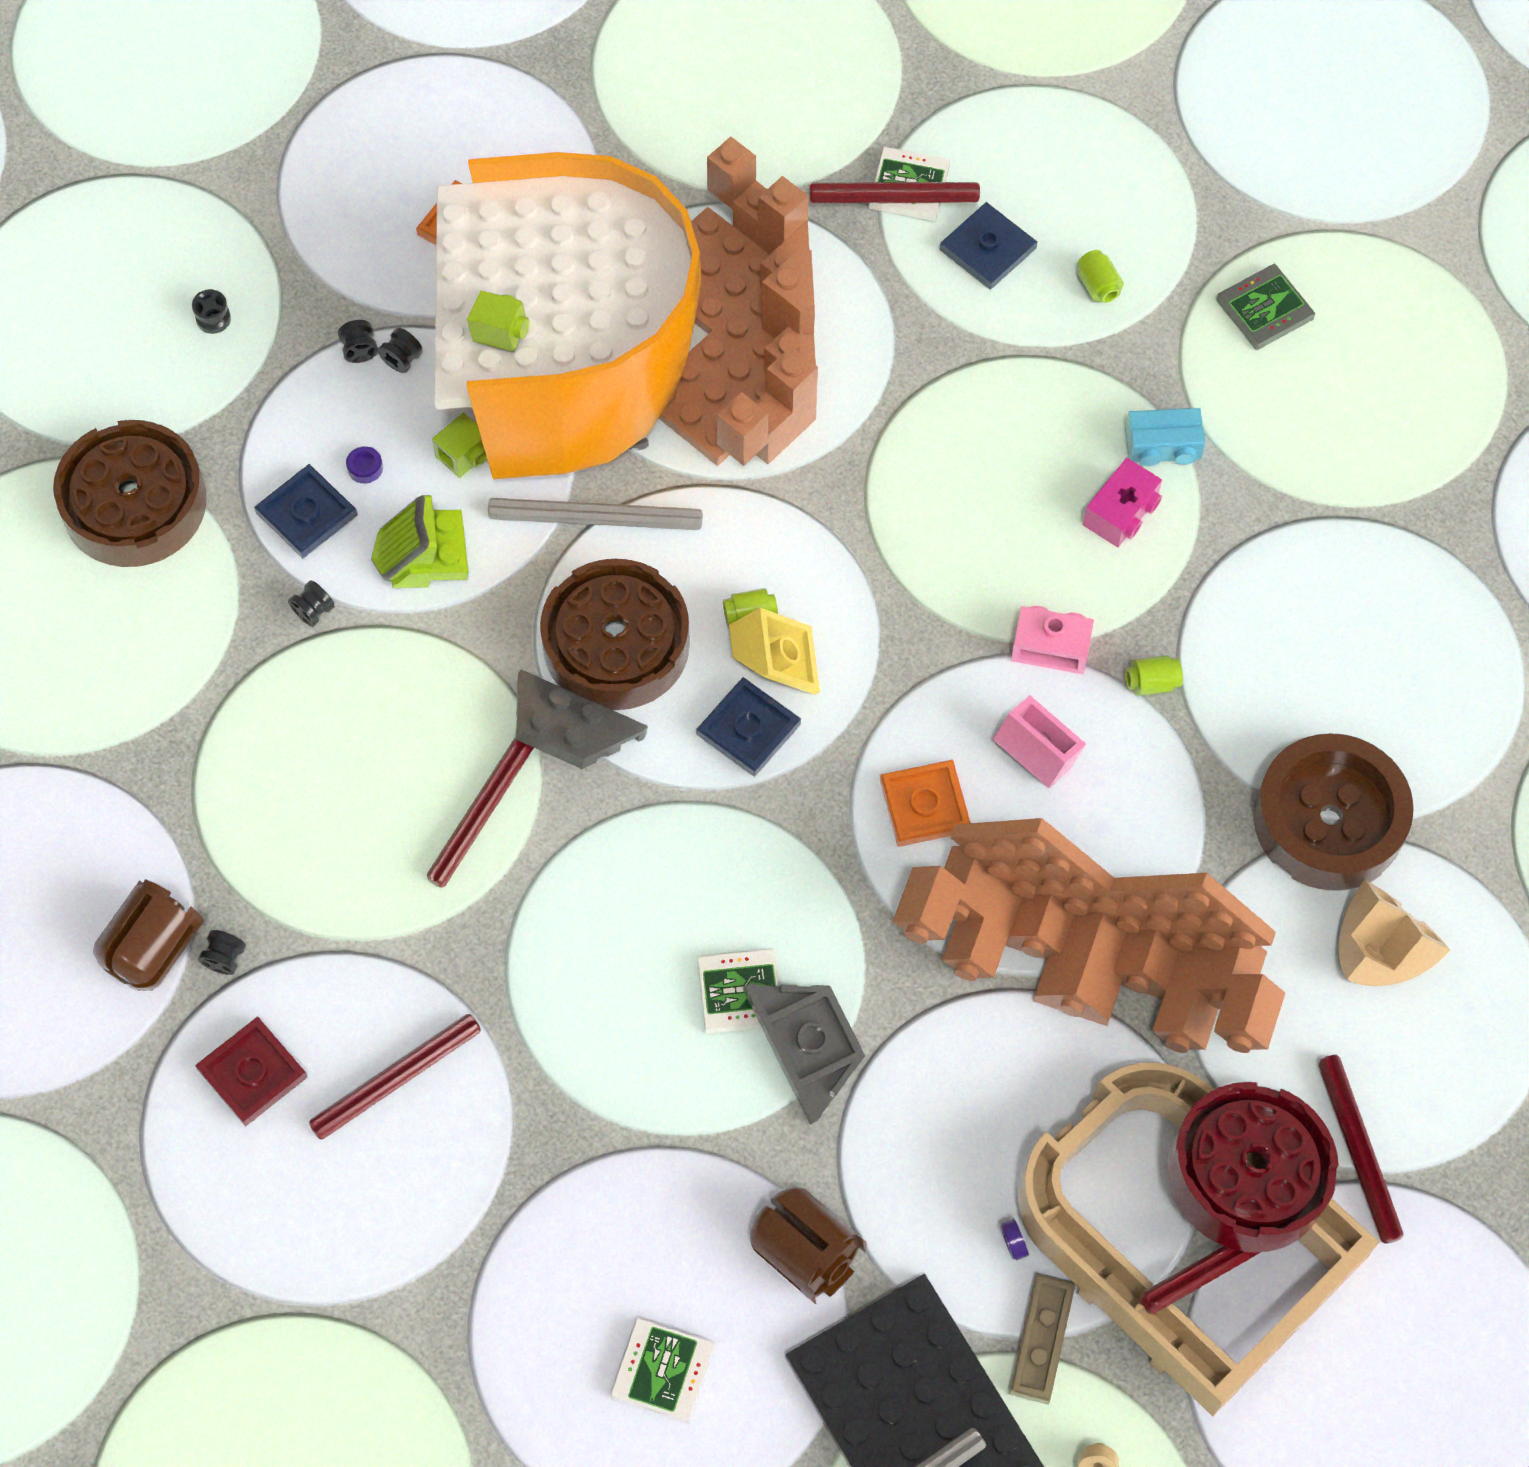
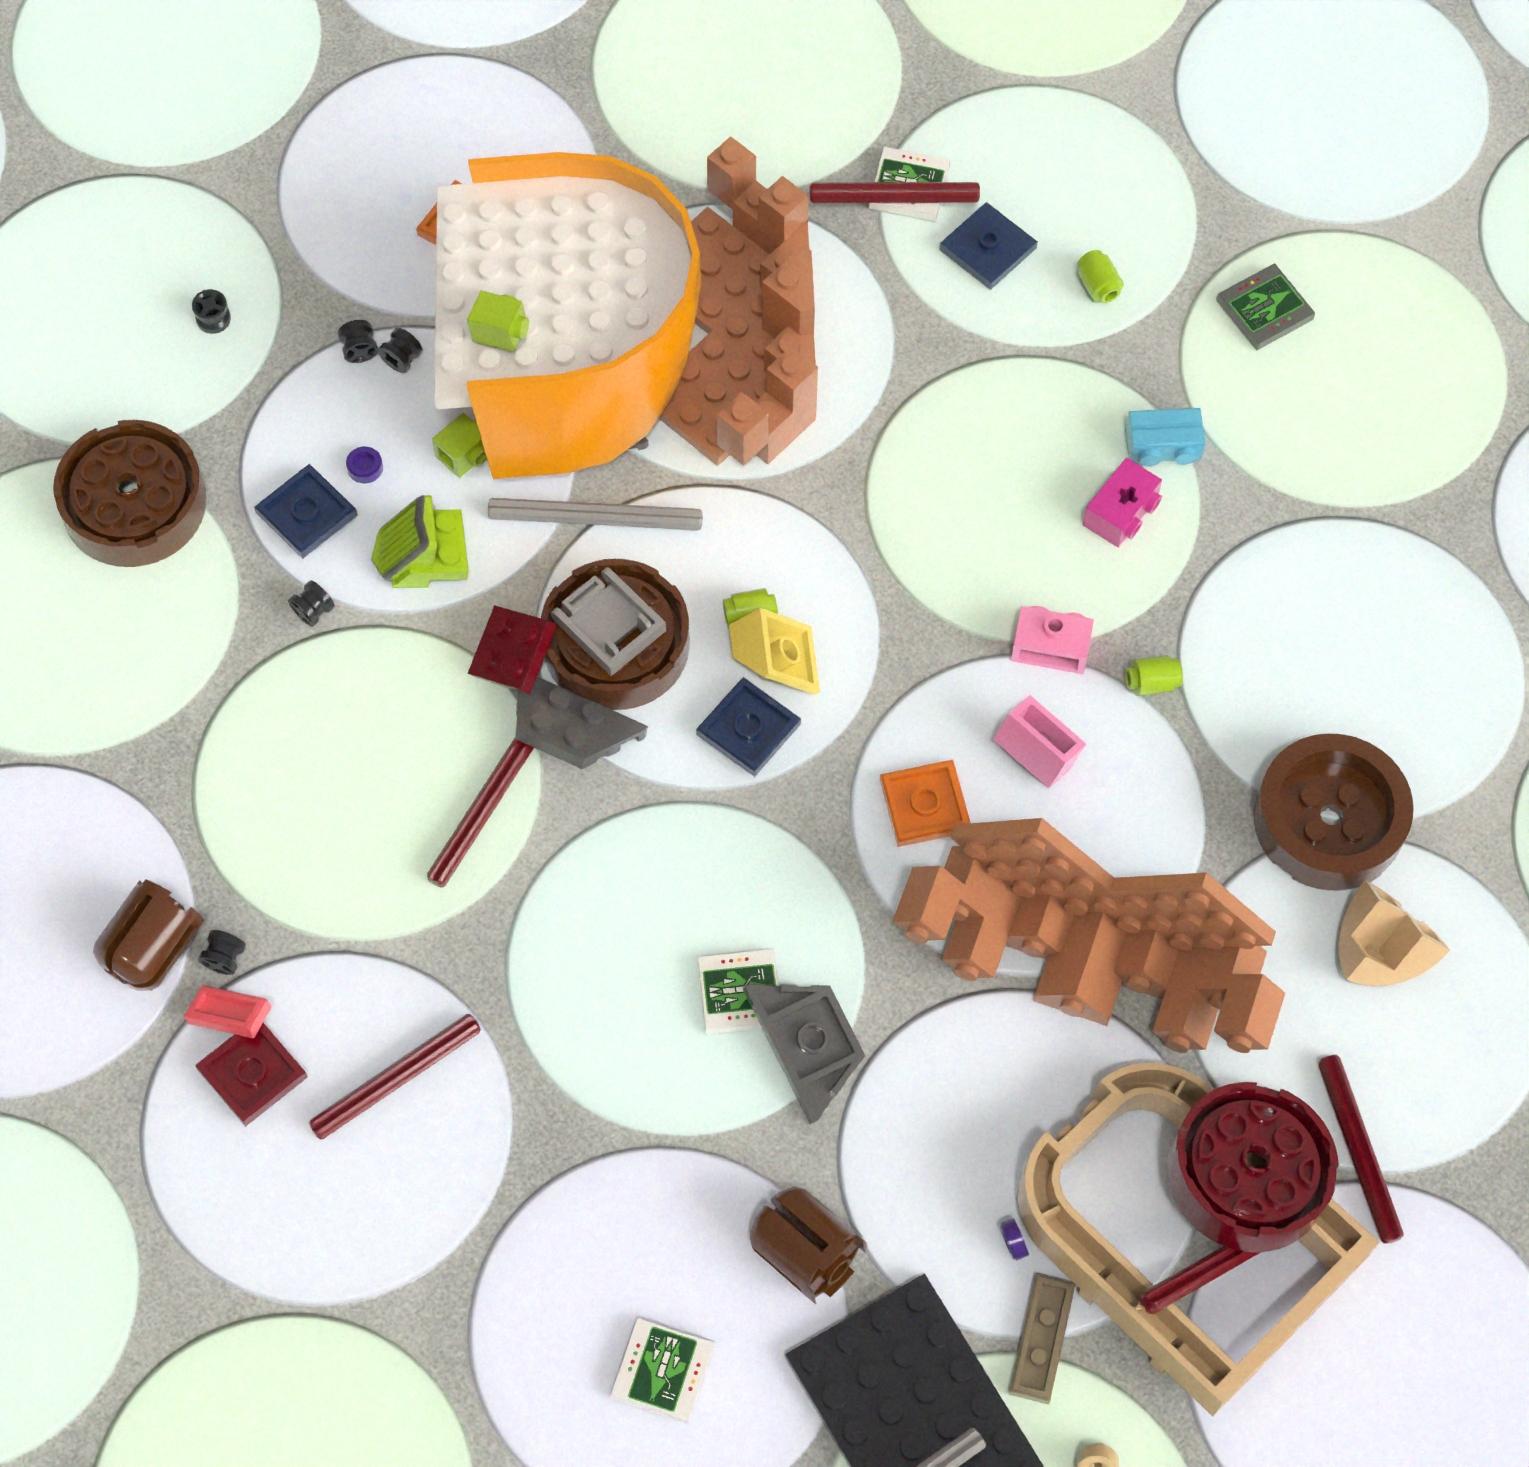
(227, 1011): none -> coral tile
(512, 649): none -> dark red plate
(605, 617): none -> light grey container

